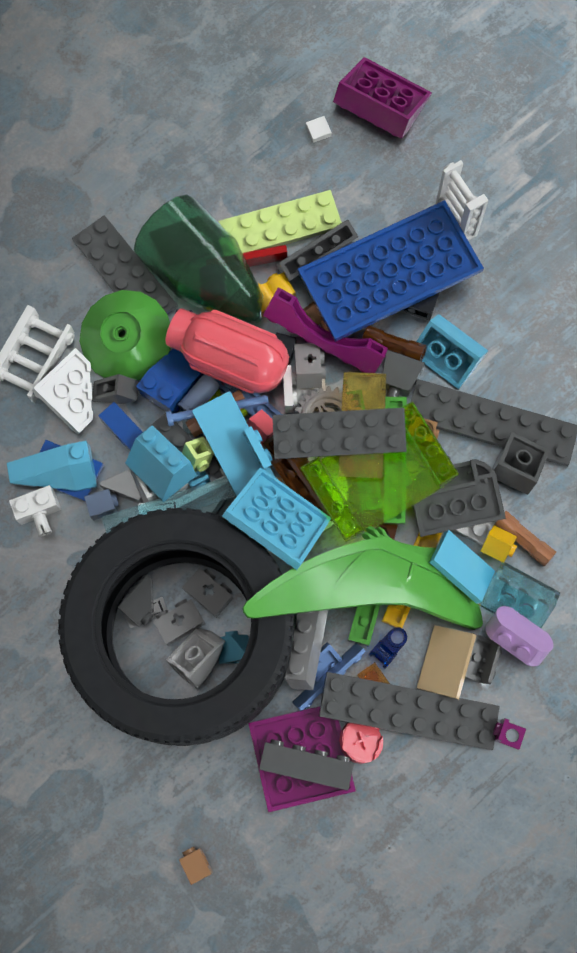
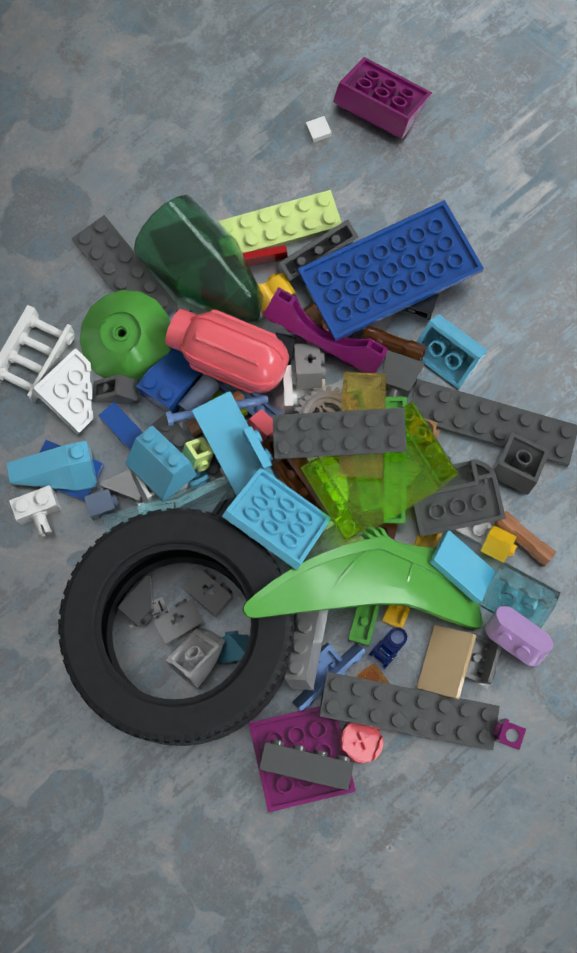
(195, 865): medium nougat brick -> none
(463, 204): white fence -> none

